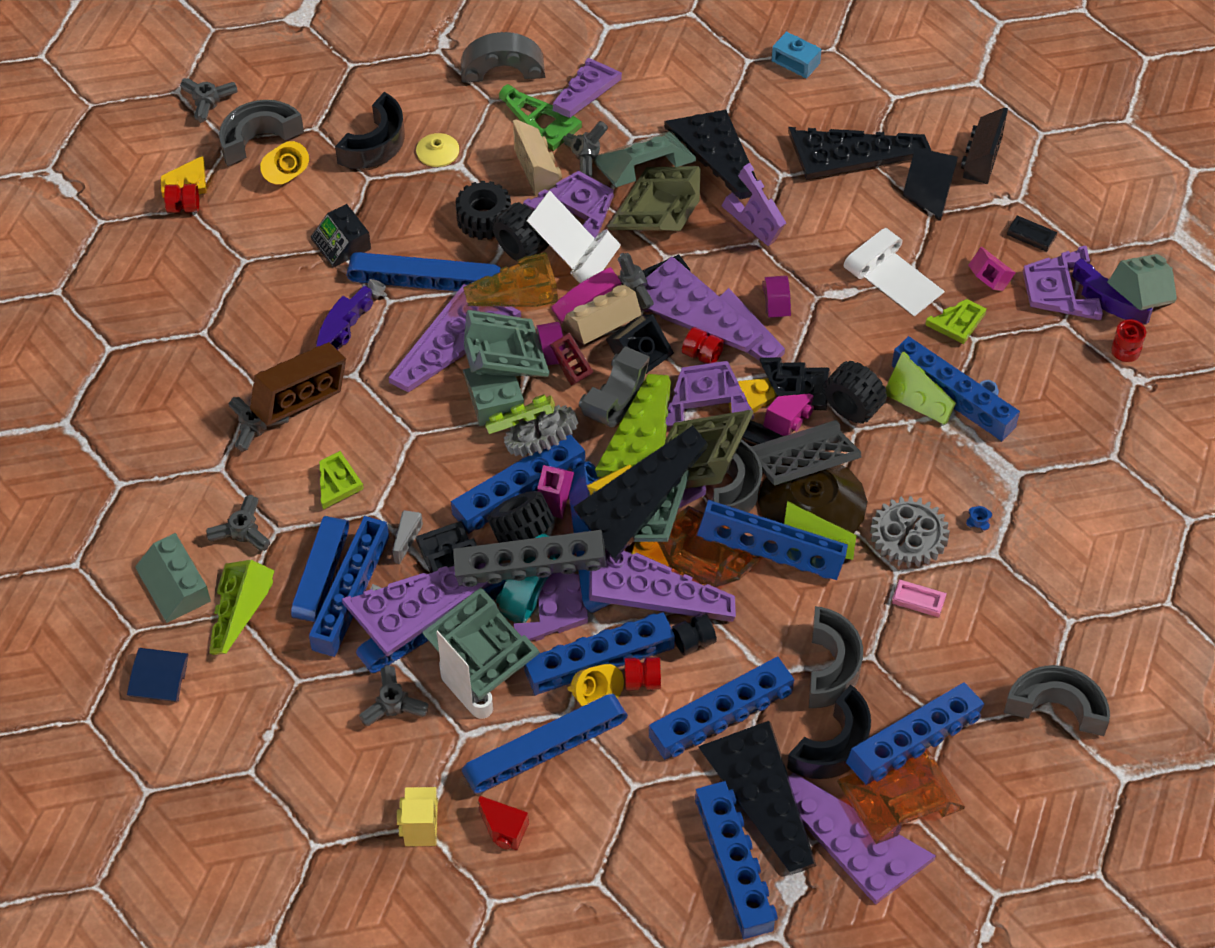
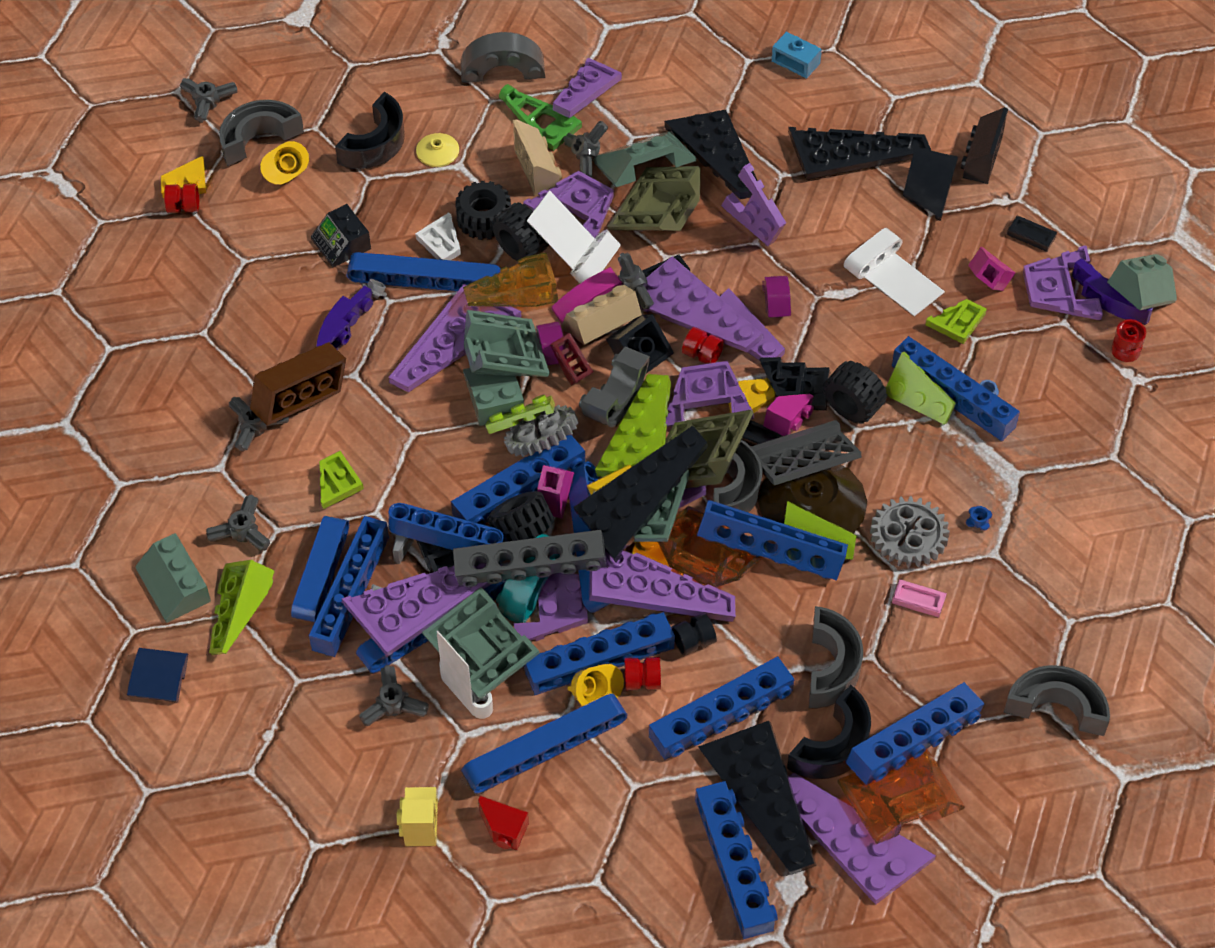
(439, 528): none -> blue beam
(440, 238): none -> white wing

